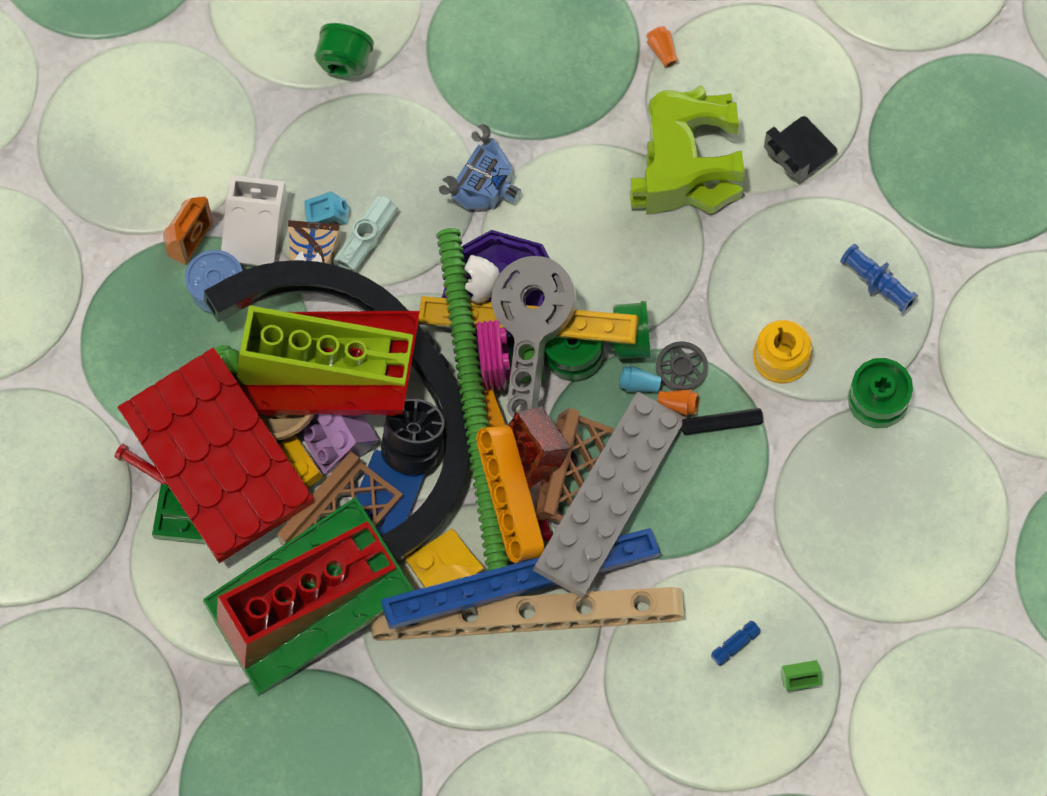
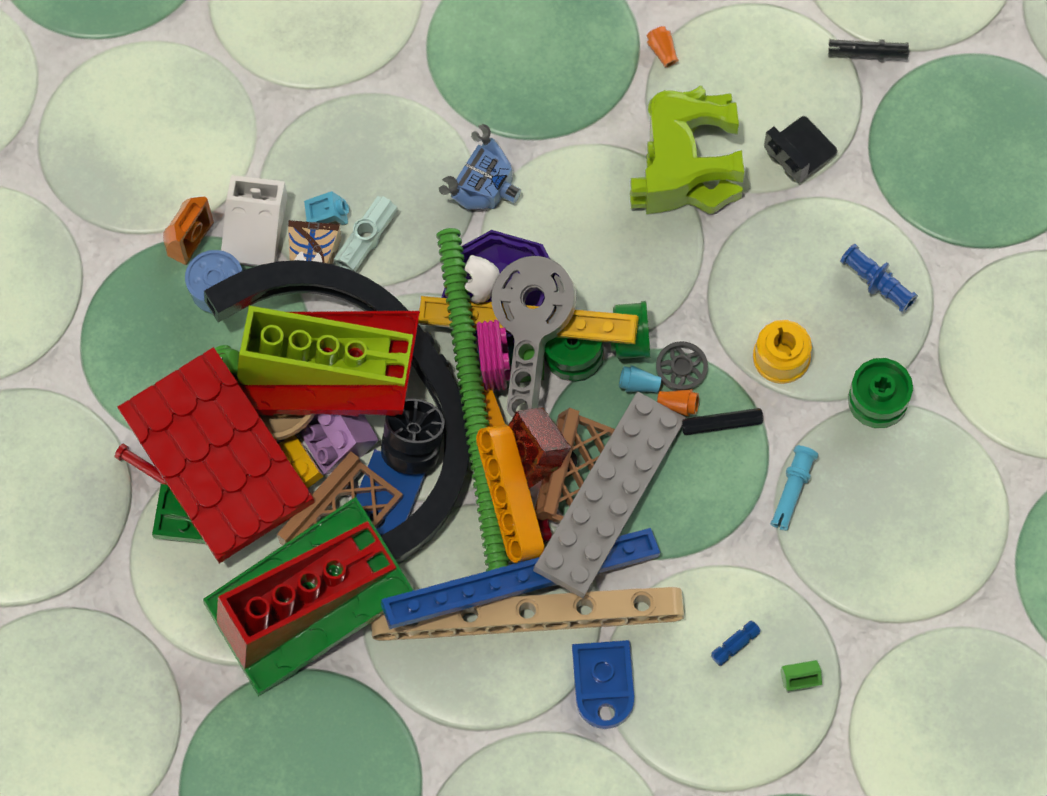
(343, 50): green wheel -> none
(443, 560): yellow plate -> none
(603, 680): none -> blue tile
(797, 475): none -> medium azure pin
(868, 49): none -> black pin

